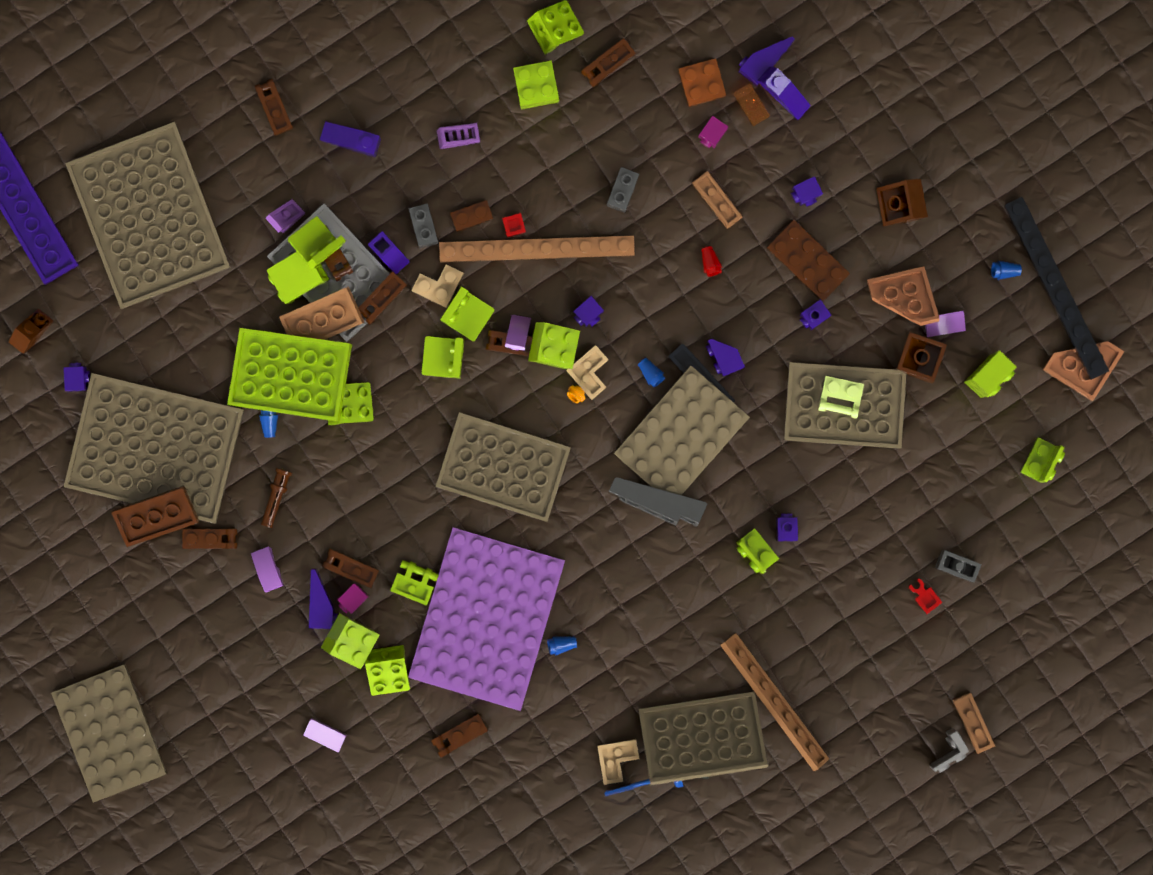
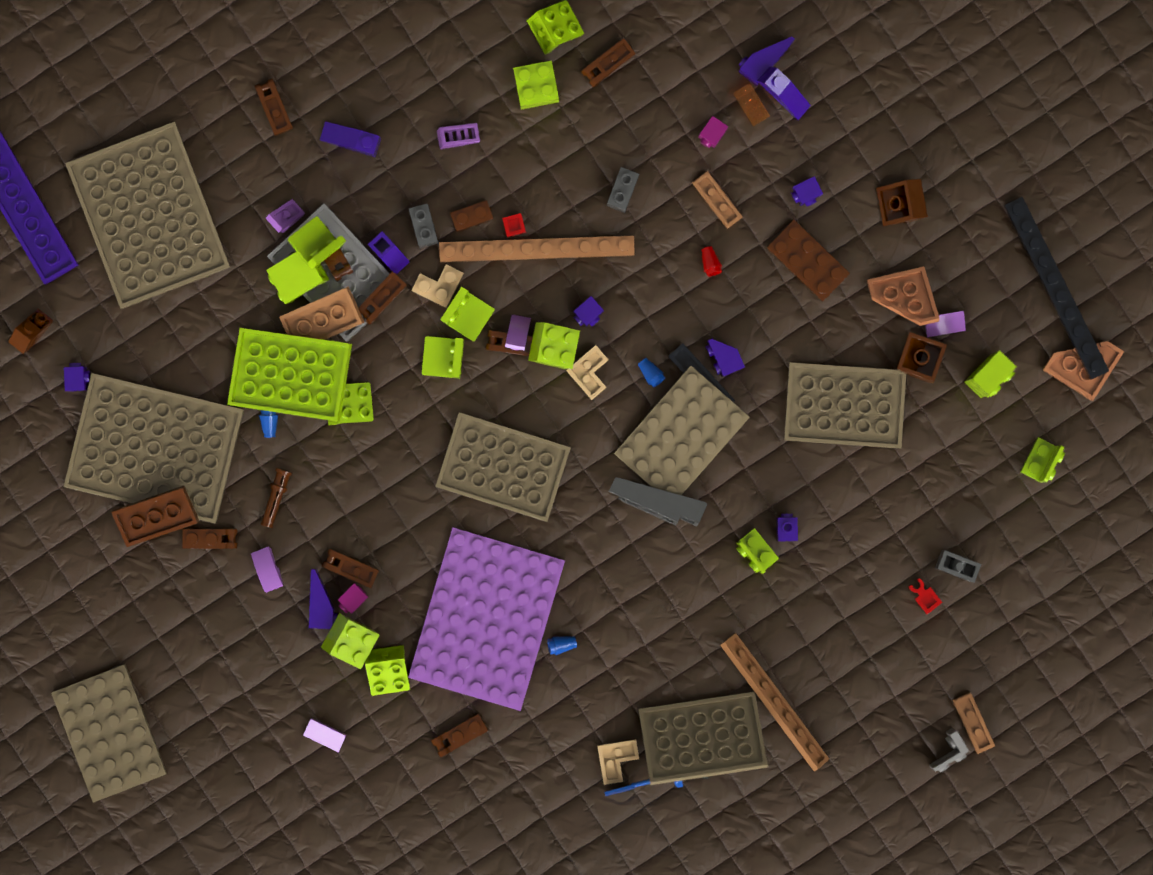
(411, 588): lime plate -> none
(576, 394): light orange plate -> none
(702, 82): dark orange plate -> none
(814, 315): dark purple brick -> none
(842, 390): yellowish green plate -> none
(1005, 270): blue cone -> none

